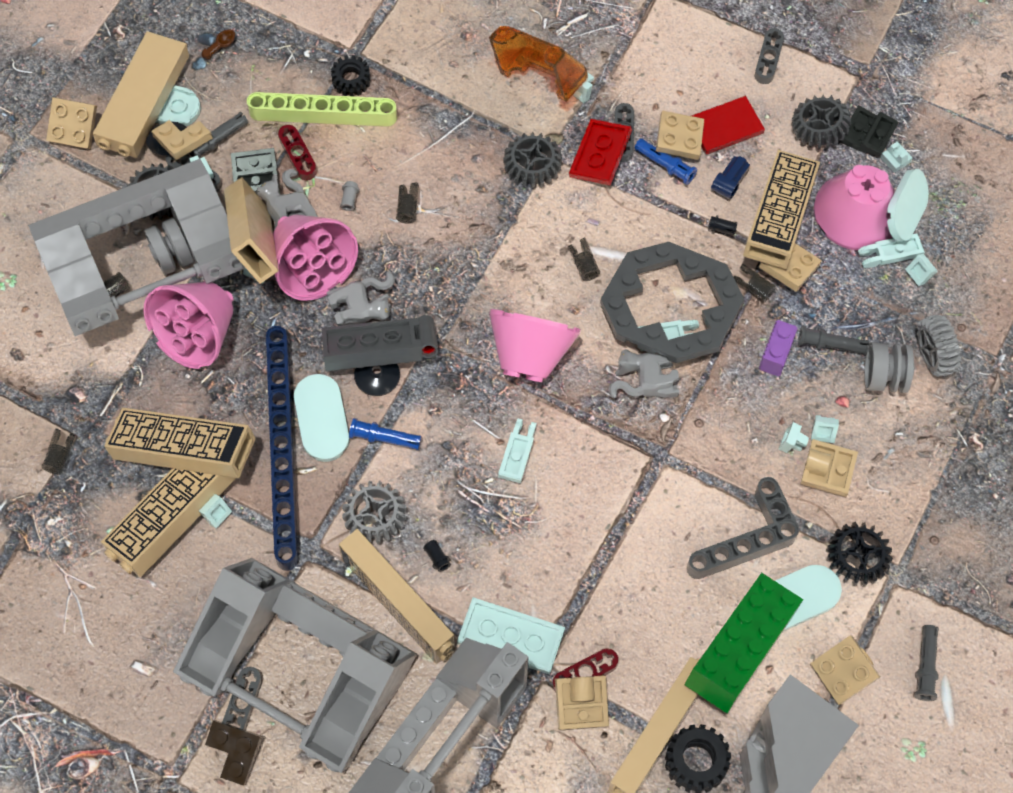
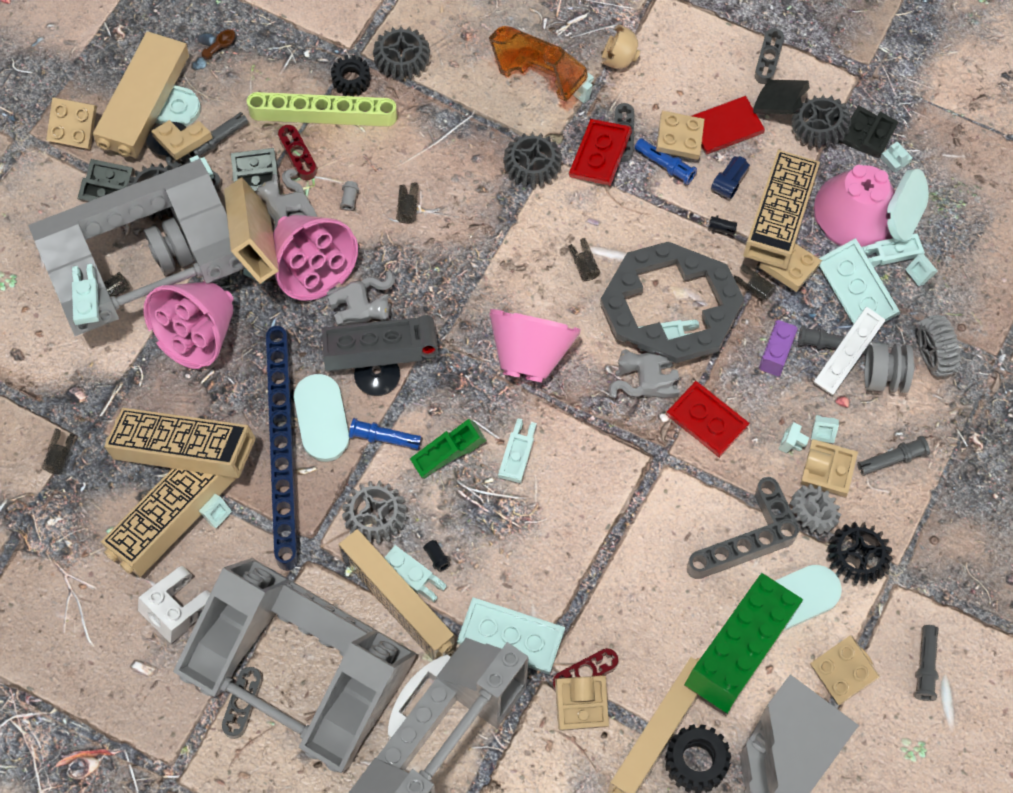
(85, 296): none -> light aqua hinge
(104, 179): none -> pearl dark grey slope
(164, 612): none -> white brick
(239, 745): dark brown plate -> none
(411, 690): none -> white slope
(414, 54): none -> dark grey gear
(414, 573): none -> light aqua hinge
(448, 448): none -> green slope
(621, 48): none -> tan cylinder
(707, 419): none -> red tile
(781, 96): none -> pearl dark grey slope
(815, 509): none -> light grey gear
(849, 351): none -> white plate
(857, 282): none -> light aqua tile
(904, 452): none -> dark grey pin

